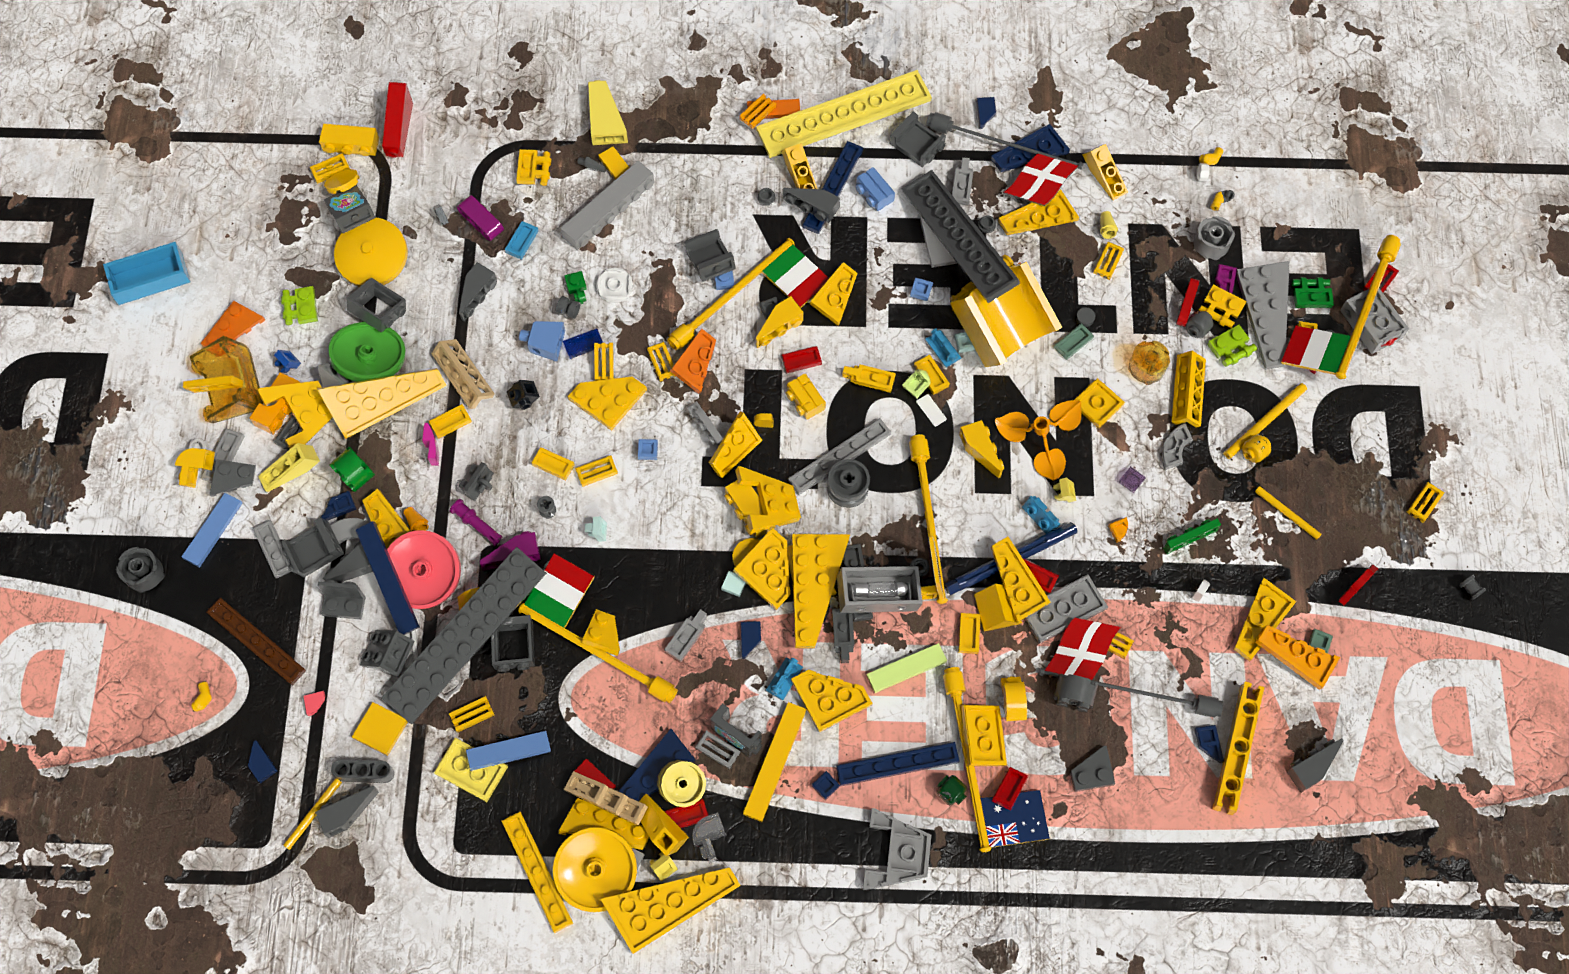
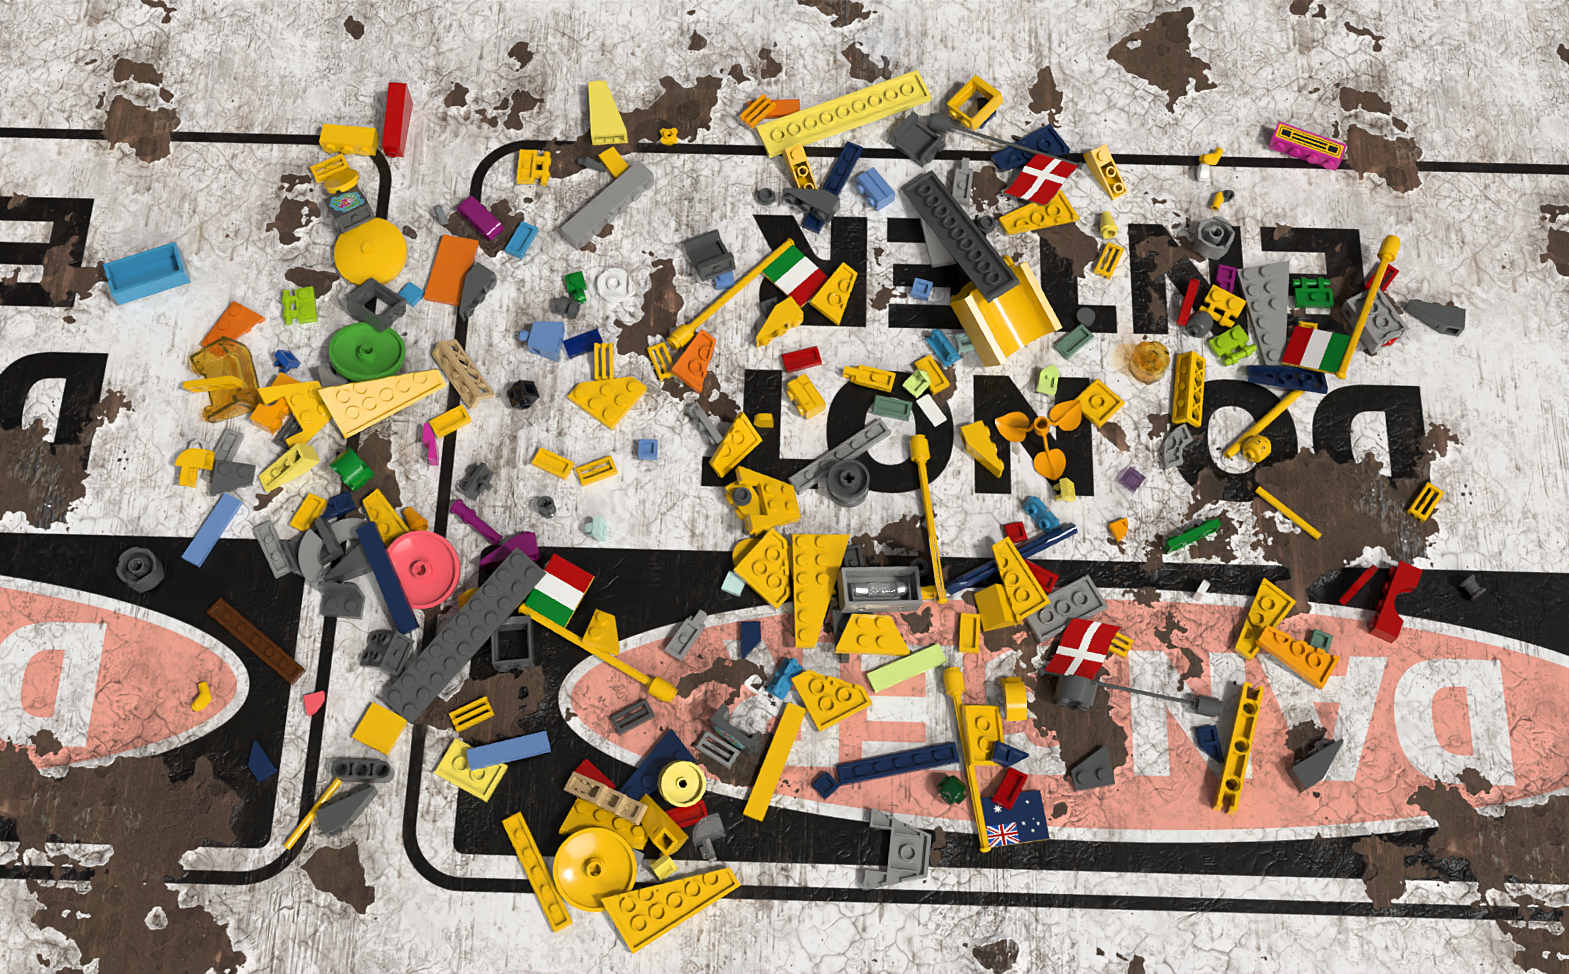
(308, 513): none -> yellow tile
(310, 555): none -> light grey tile
(411, 294): none -> dark azure tile
(450, 268): none -> orange tile
(621, 731): none -> dark grey tile
(671, 139): none -> yellow plate
(742, 496): none -> dark grey plate
(871, 636): none -> yellow wing
(892, 408): none -> sand green tile
(985, 89): none -> yellow window
(1005, 754): none -> dark blue tile
(1016, 532): none -> red tile
(1048, 380): none -> yellowish green plate
(1287, 377): none -> dark blue wing
(1307, 146): none -> brick
(1387, 622): none -> red arch
(1441, 318): none -> dark grey slope

